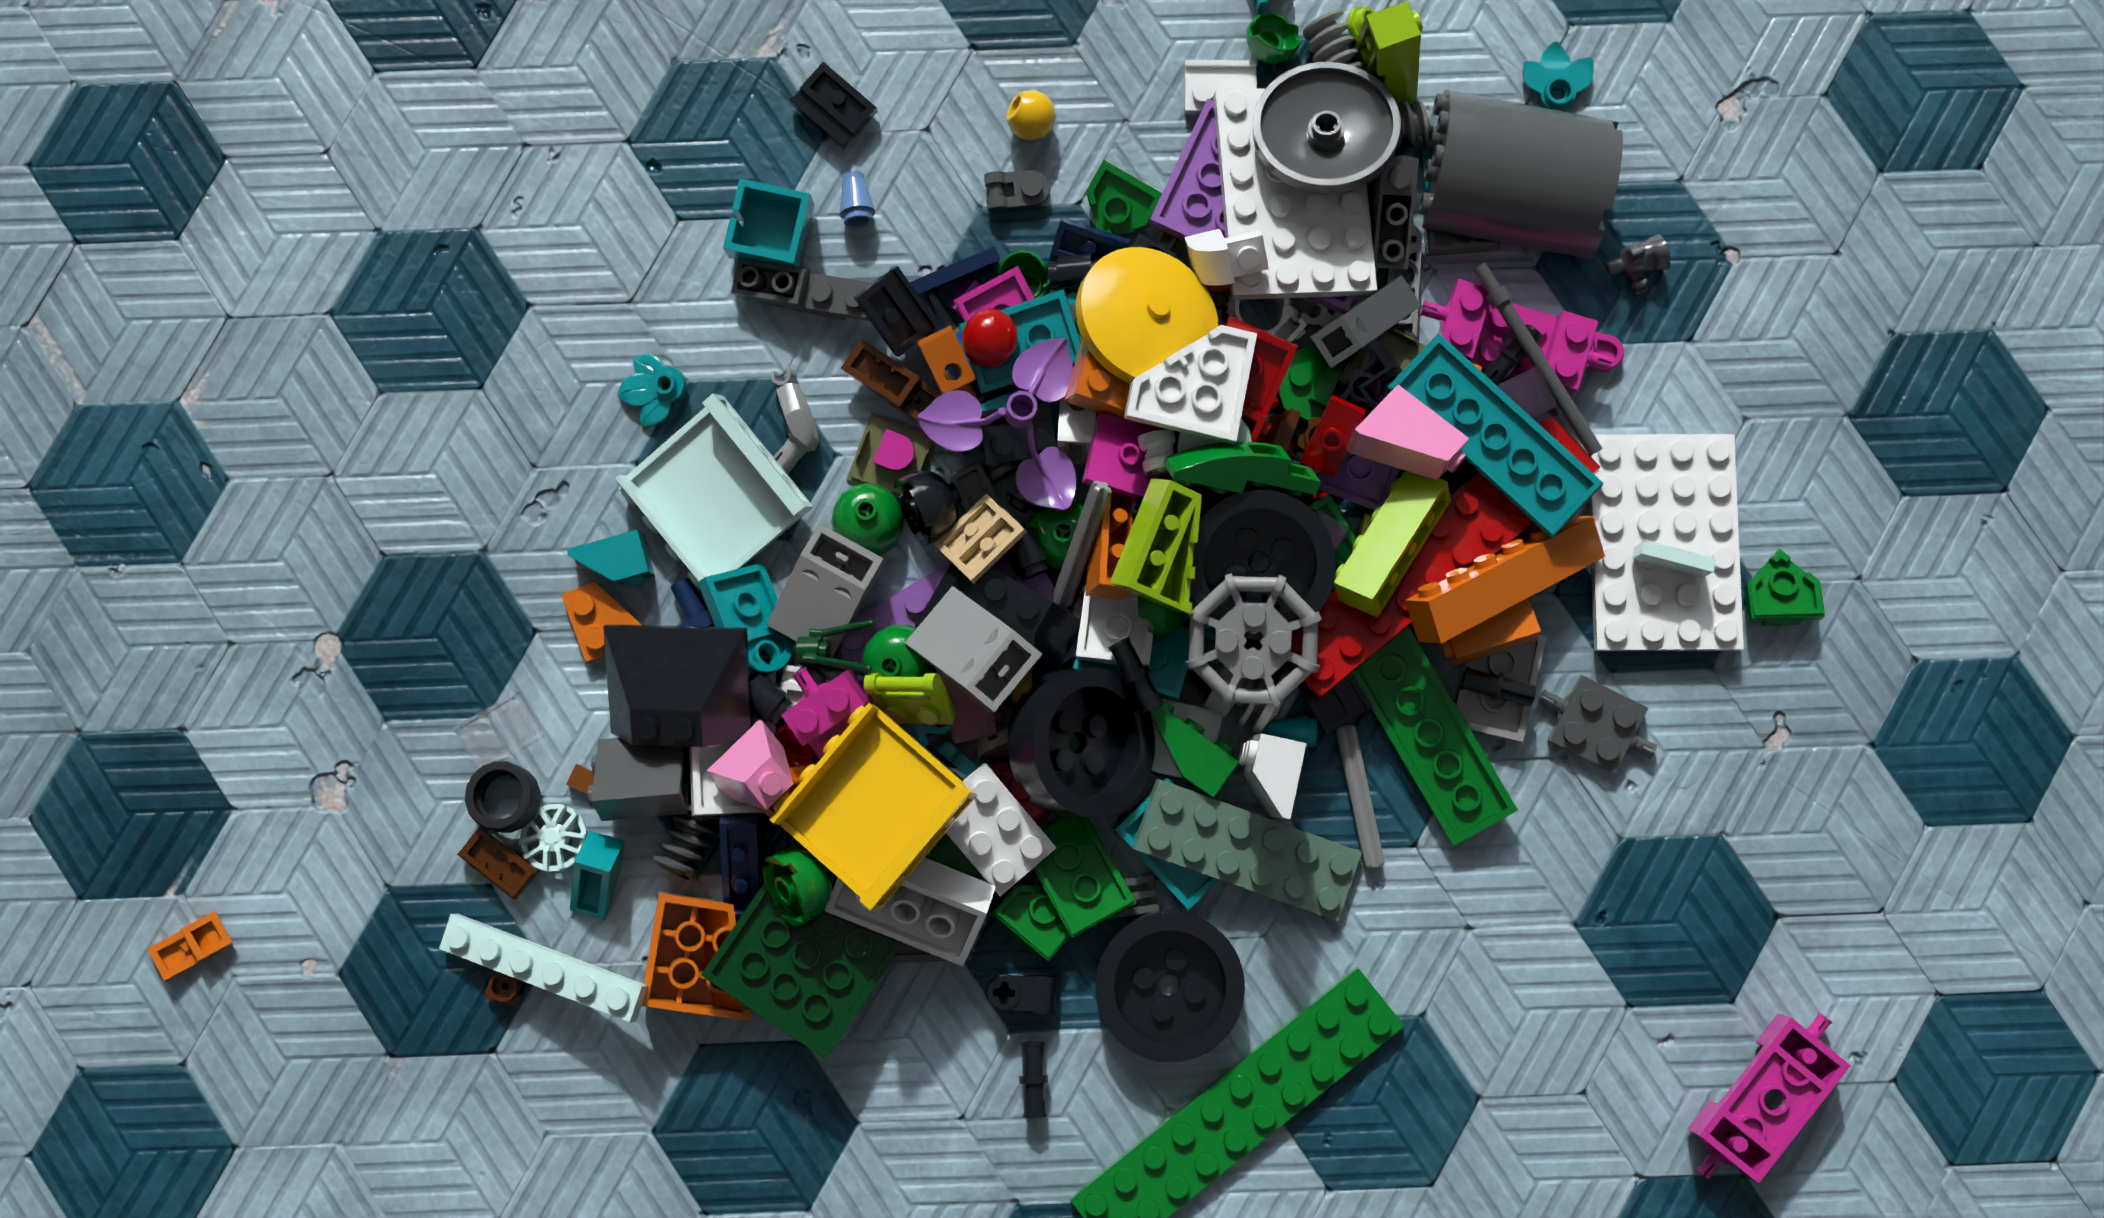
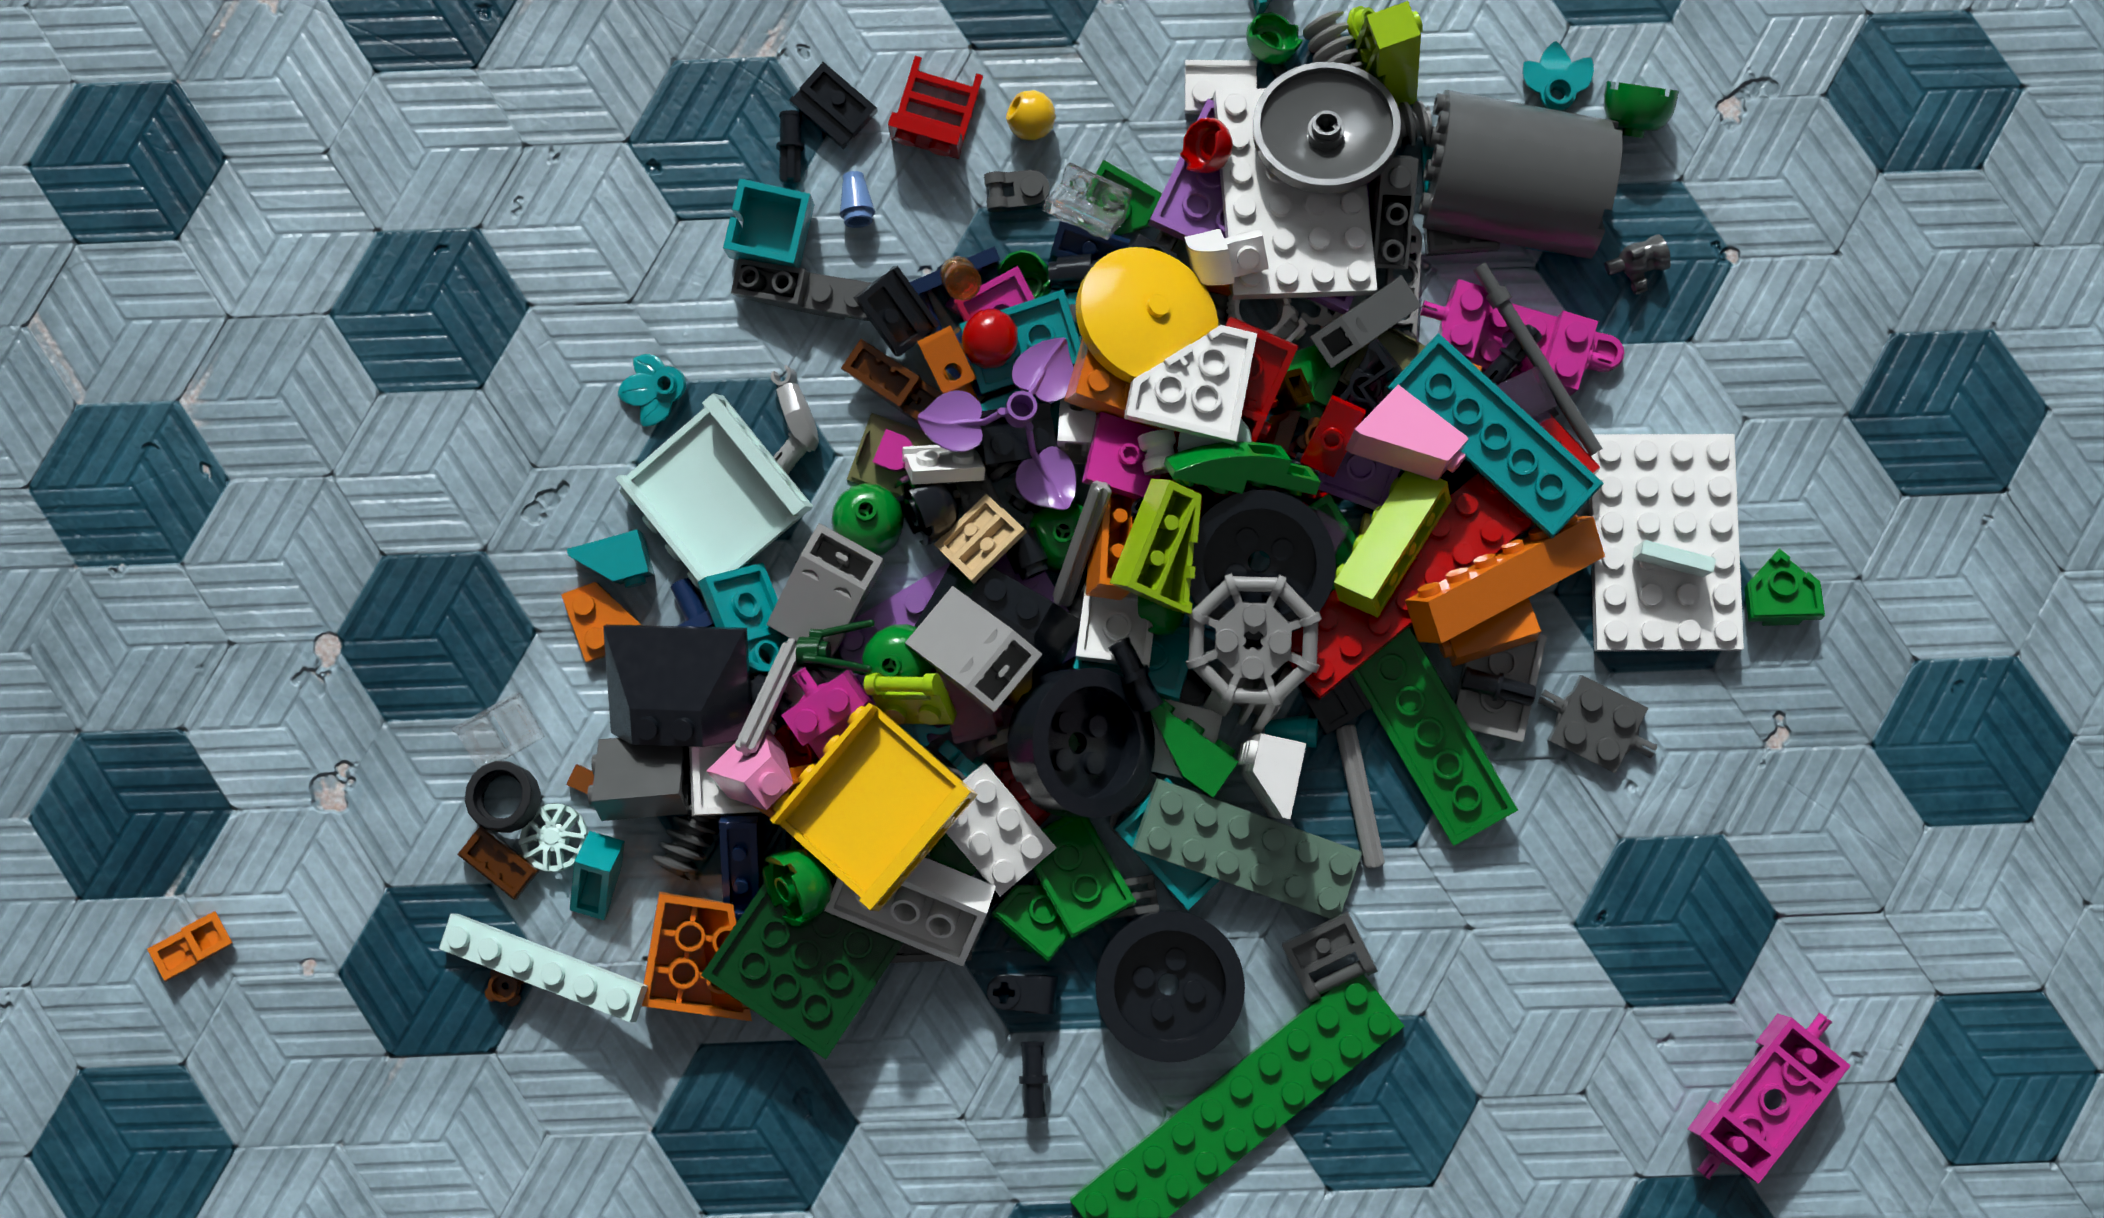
(767, 699): none -> light grey axle
(790, 146): none -> black axle
(926, 132): none -> red plate
(937, 465): none -> white plate
(965, 283): none -> clear orange wheel
(1089, 201): none -> clear bracket
(1207, 146): none -> red hair
(1294, 391): none -> dark brown plate
(1323, 946): none -> dark grey plate
(1638, 107): none -> green cylinder

